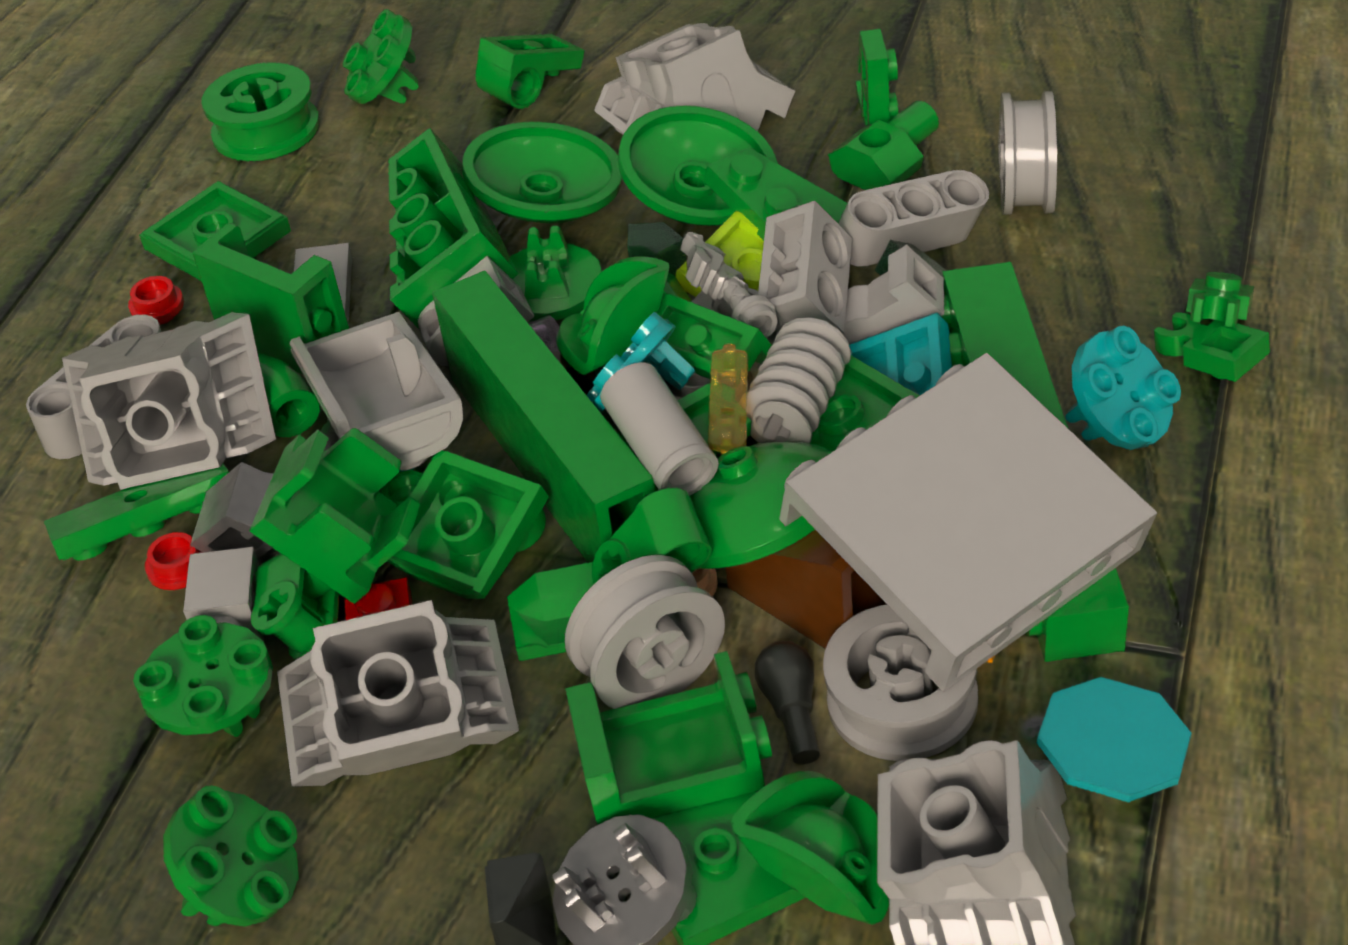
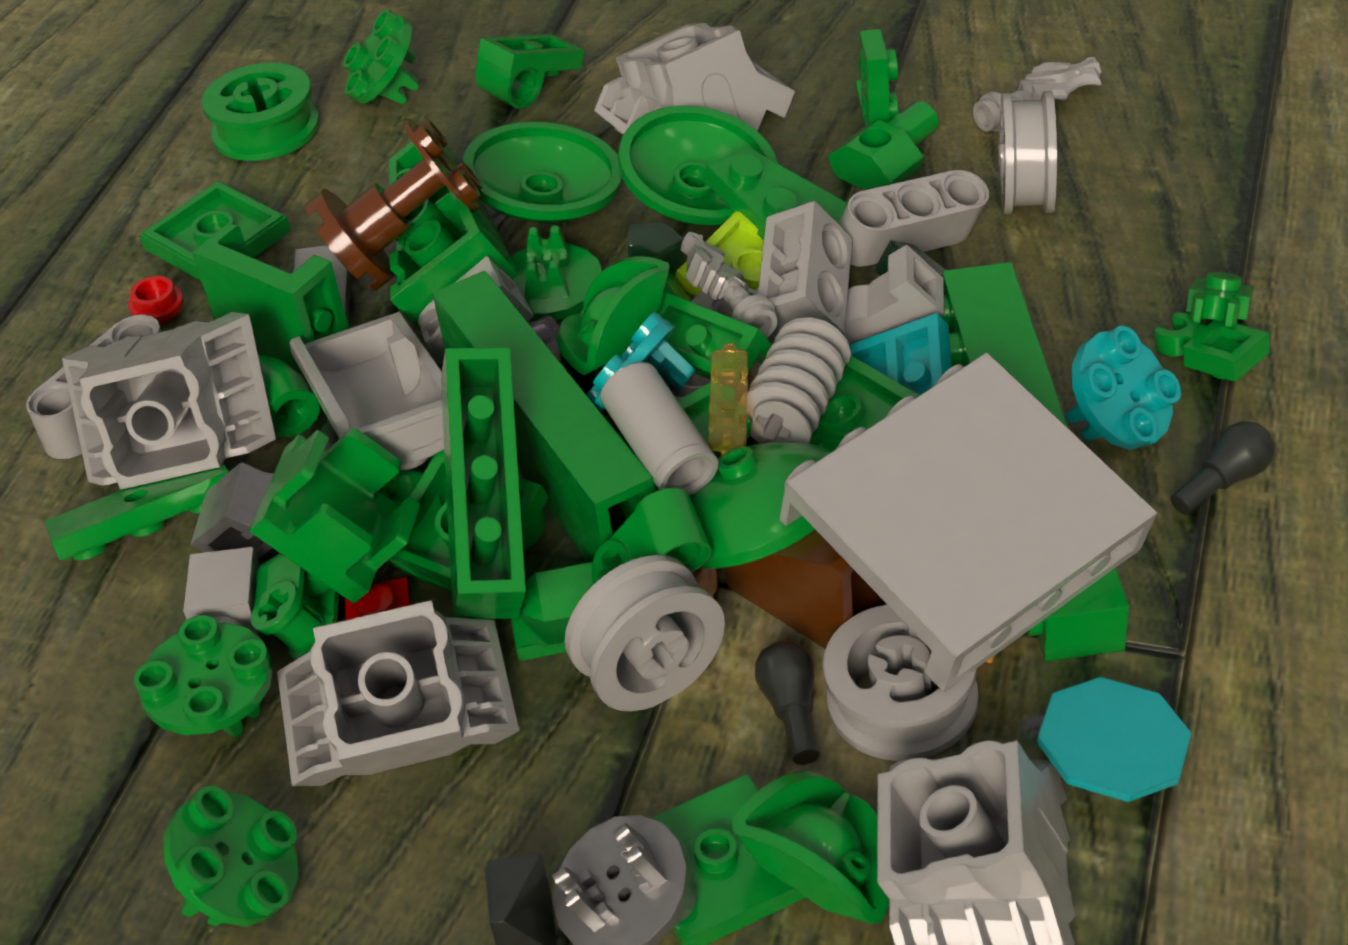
(169, 560): red plate -> none
(379, 216): none -> reddish brown piece
(482, 484): none -> green brick
(671, 748): green panel -> none
(1049, 76): none -> light grey piece
(1238, 455): none -> pearl dark grey piece

